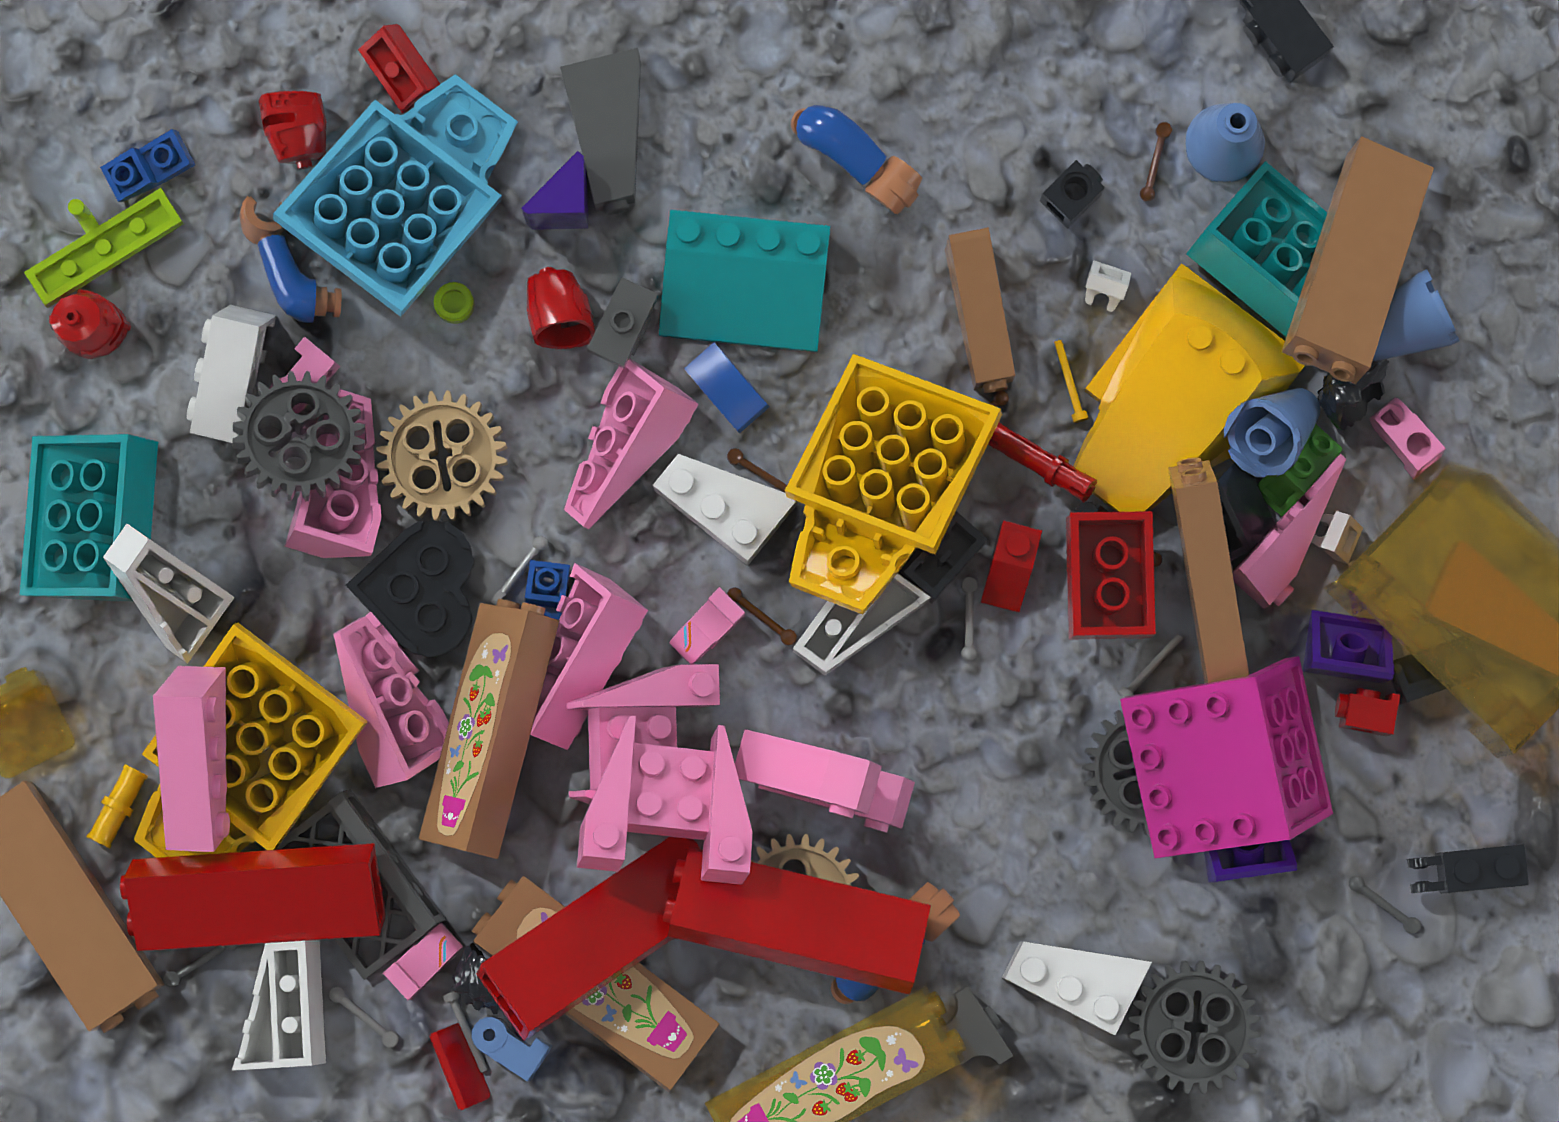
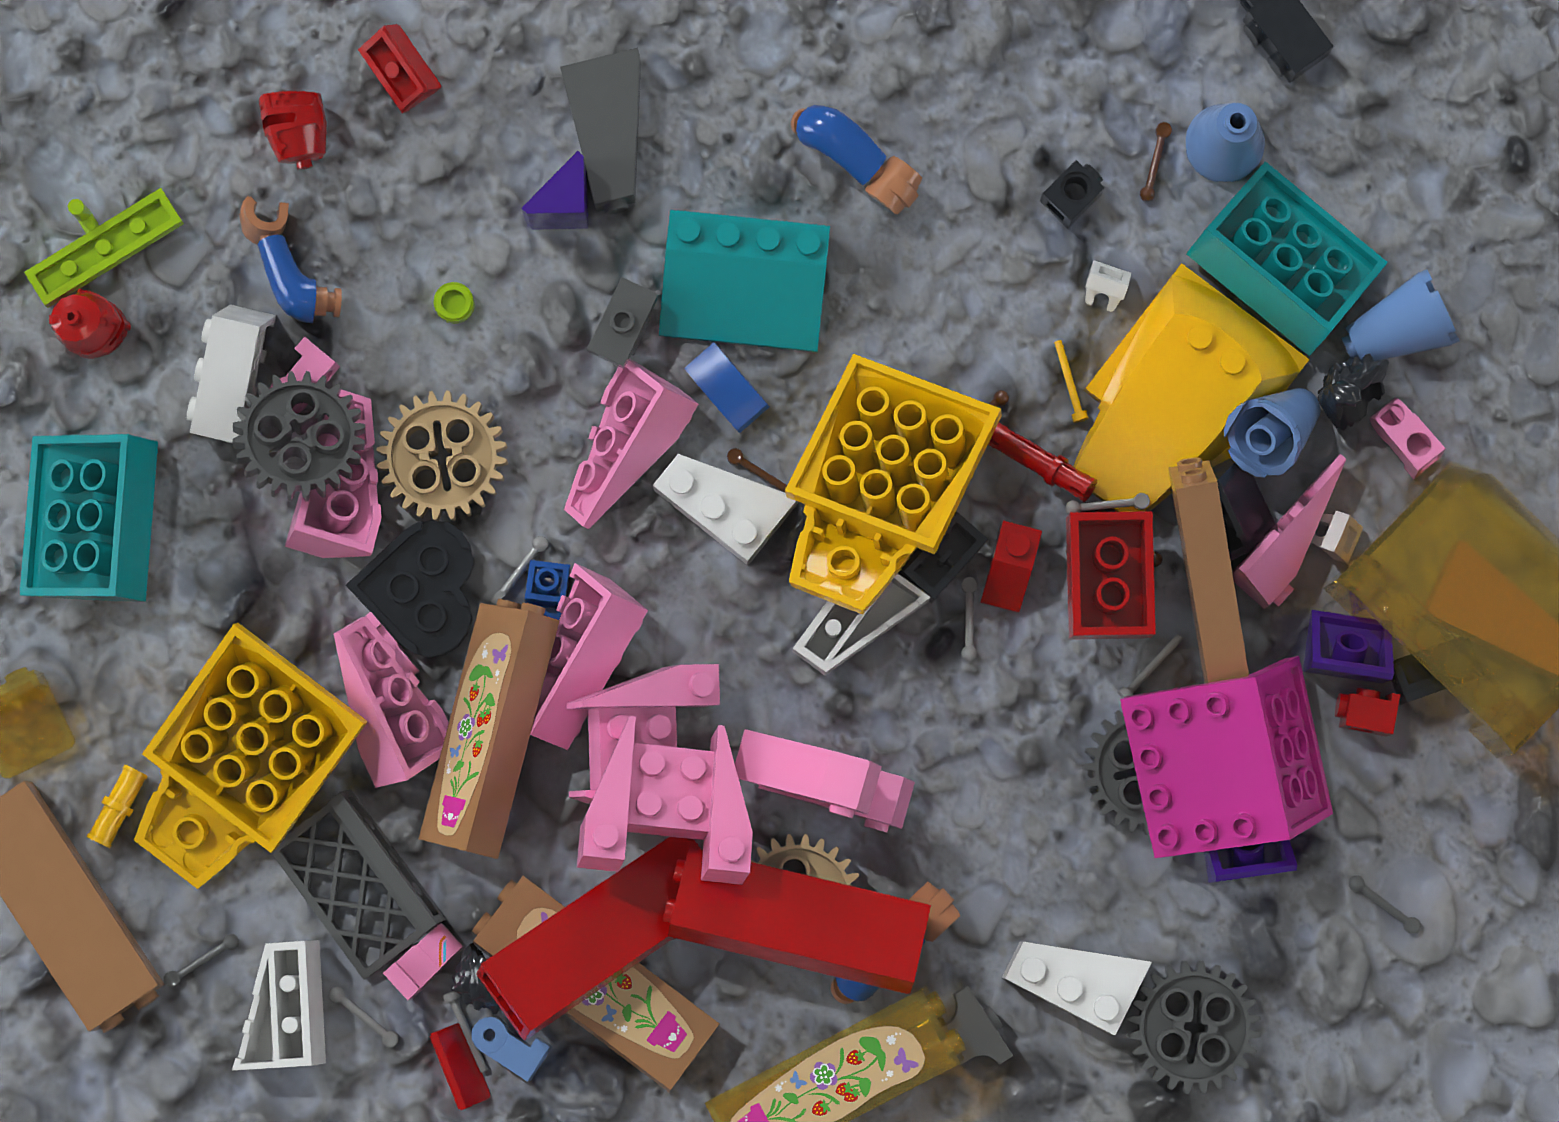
(147, 167): blue slope -> none
(168, 592): white wedge -> none
(193, 757): bright pink wedge -> none
(254, 897): red brick -> none
(402, 191): medium azure wedge -> none
(556, 299): red helmet -> none
(707, 627): bright pink leg -> none
(788, 636): reddish brown hinge -> none
(980, 309): medium nougat slope -> none
(1140, 502): none -> light grey hinge
(1286, 489): bright green bracket -> none
(1357, 261): medium nougat brick -> none
(1474, 869): black hinge -> none

